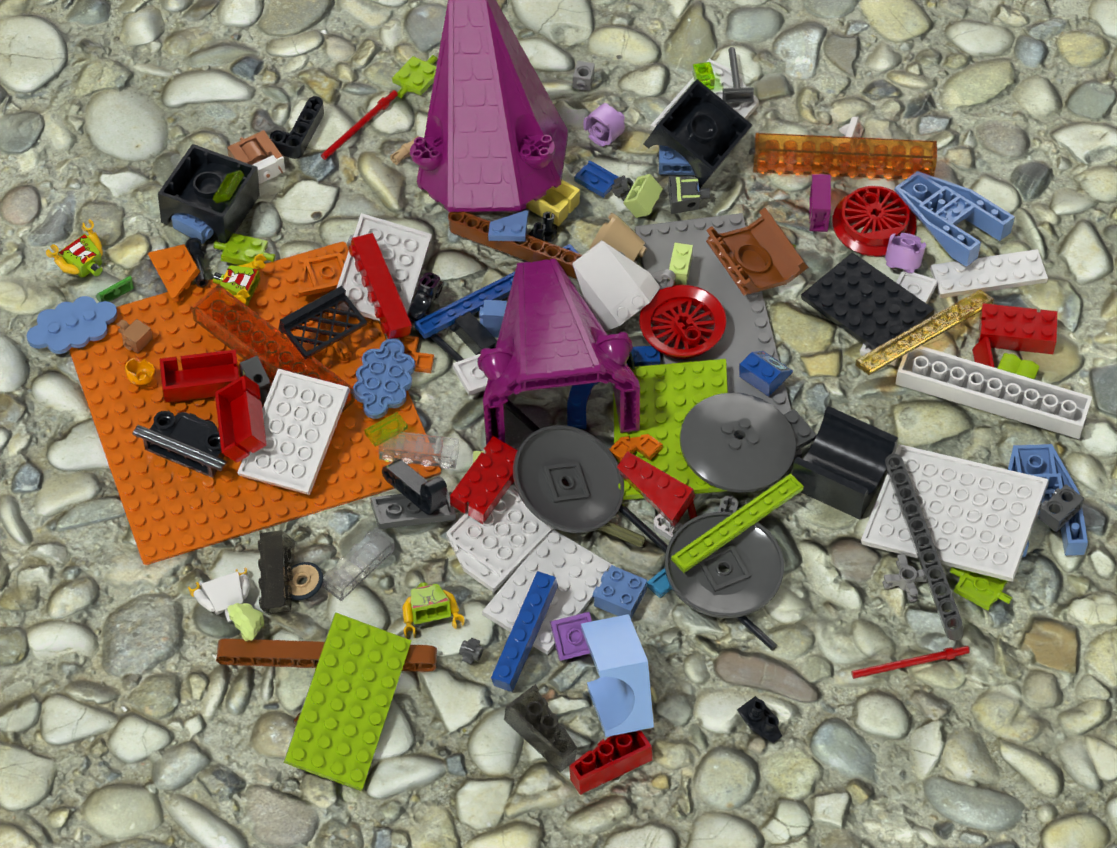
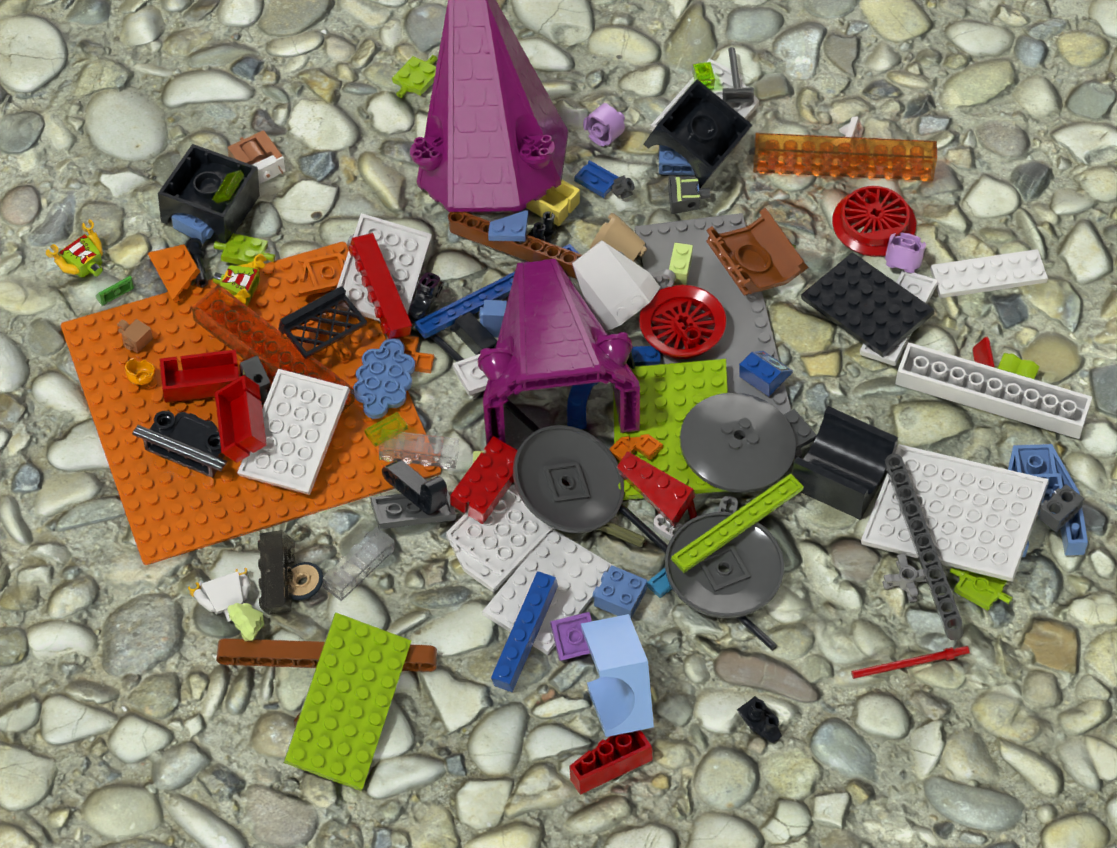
(72, 325): medium blue plate -> none
(295, 143): black beam -> none
(382, 104): red bar -> none
(402, 153): tan pin -> none
(429, 604): lime torso -> none
(471, 650): dark grey gear -> none
(540, 728): clear smoke wedge -> none
(583, 75): light grey brick -> none
(643, 196): yellowish green brick -> none
(820, 203): magenta window -> none
(923, 332): clear yellow plate -> none
(944, 205): medium blue wedge -> none
(1018, 328): red piece -> none

